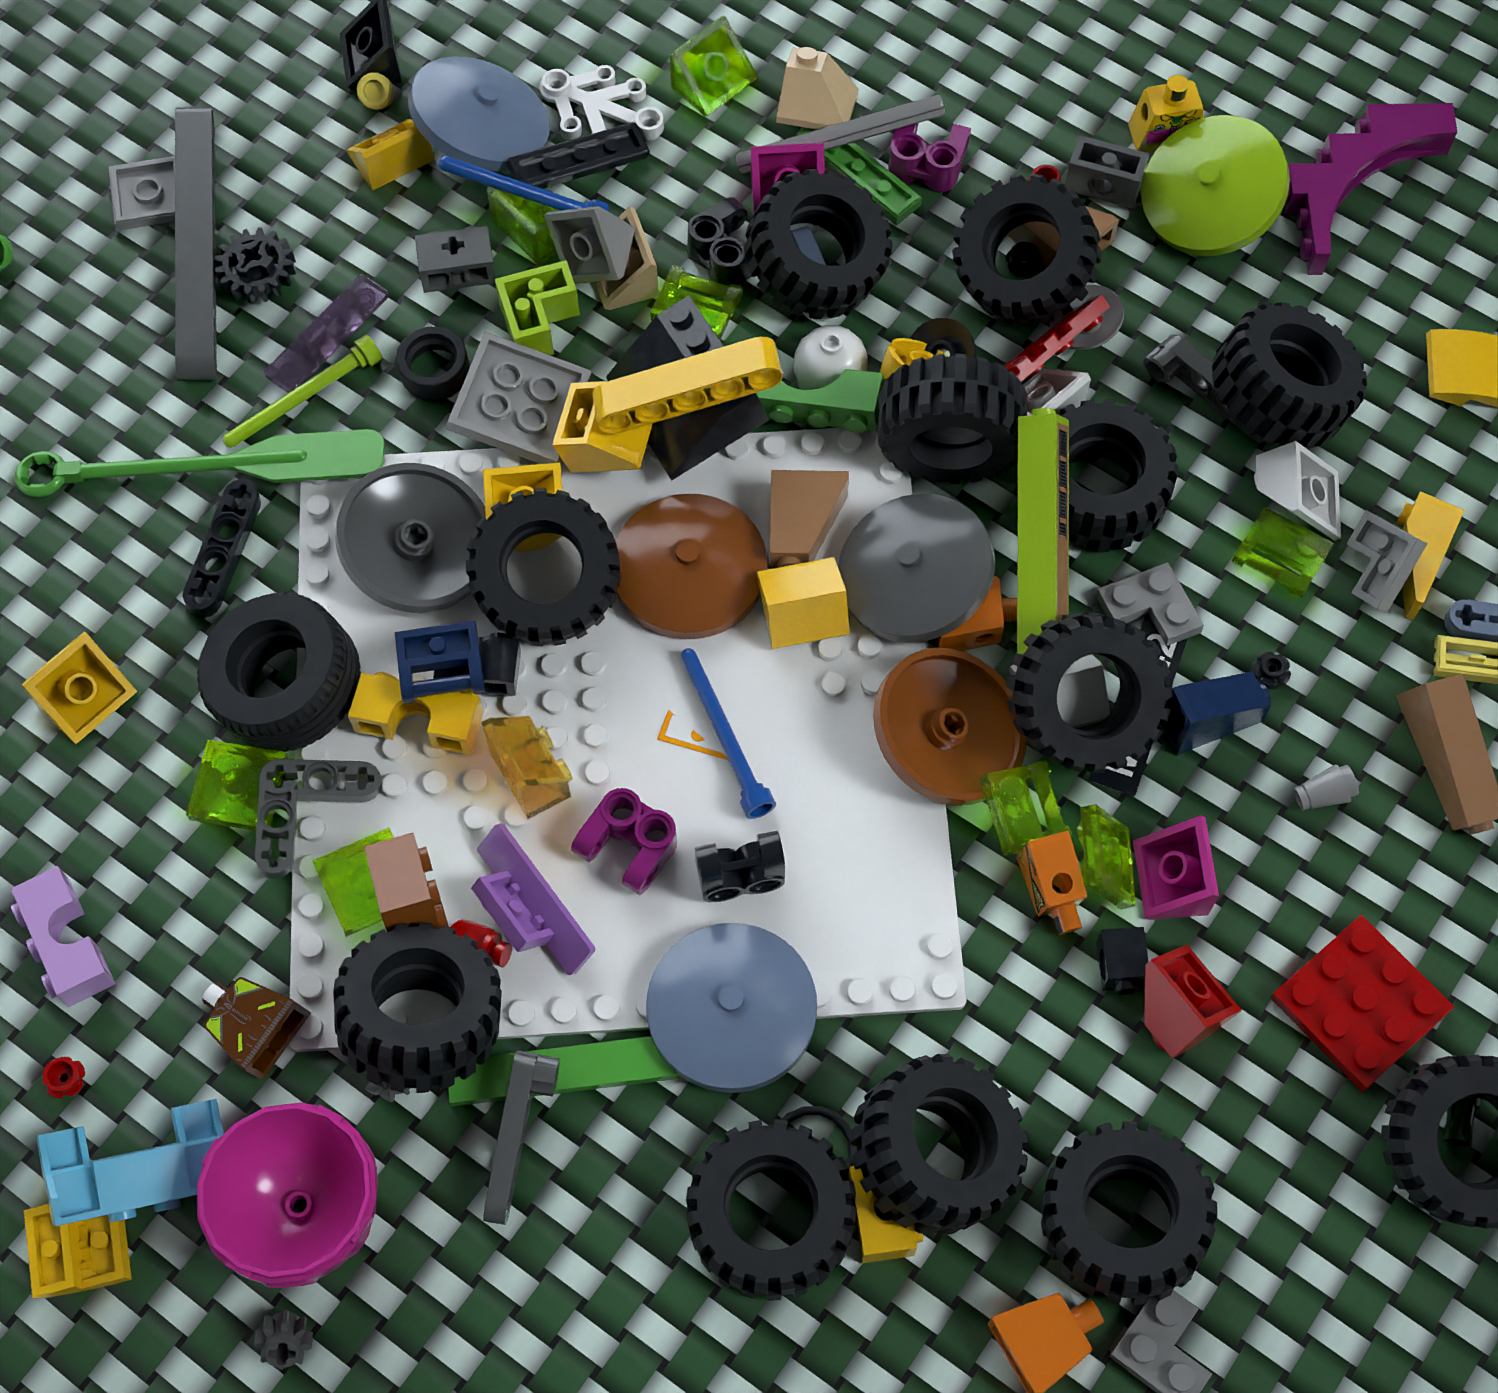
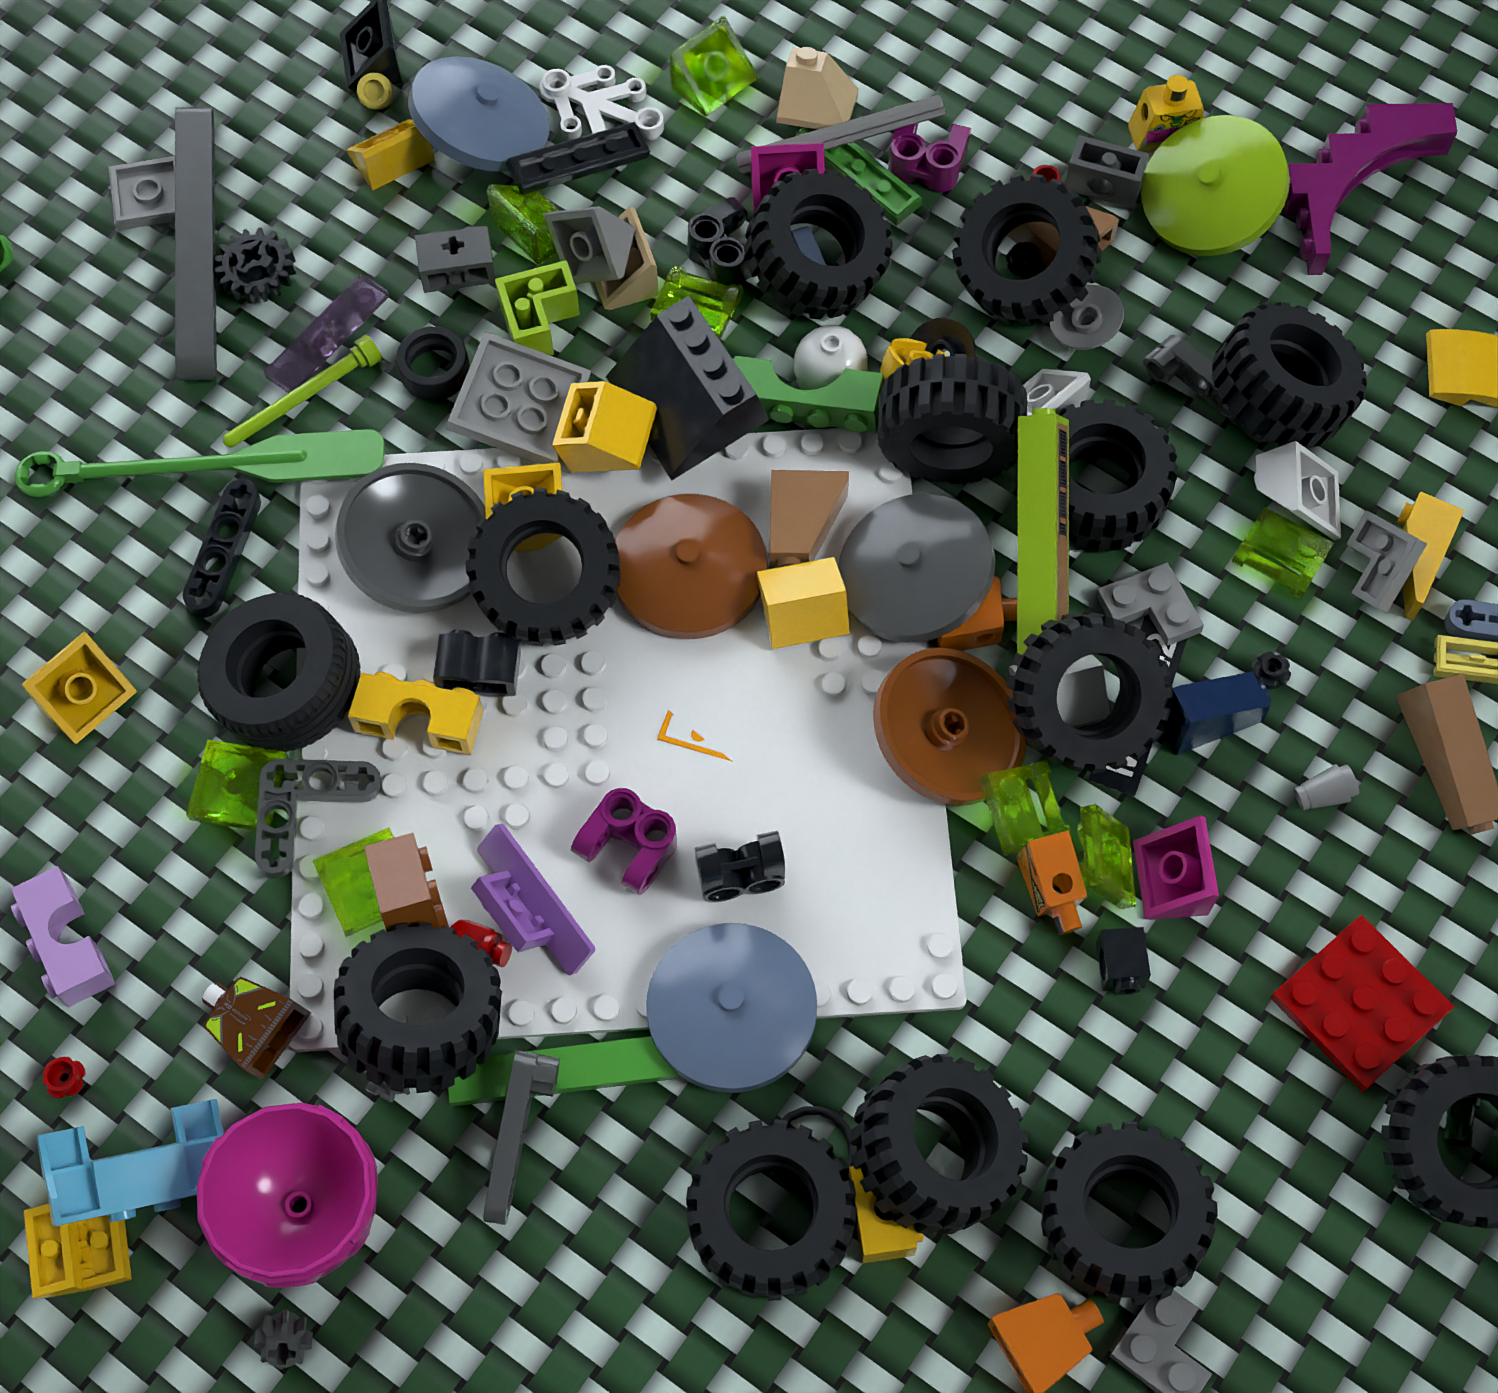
(435, 650): dark blue plate -> none
(514, 186): blue piece -> none
(527, 763): clear yellow slope -> none
(687, 385): yellow beam -> none
(756, 798): blue piece -> none
(1057, 338): red wing -> none
(1183, 1001): red slope -> none

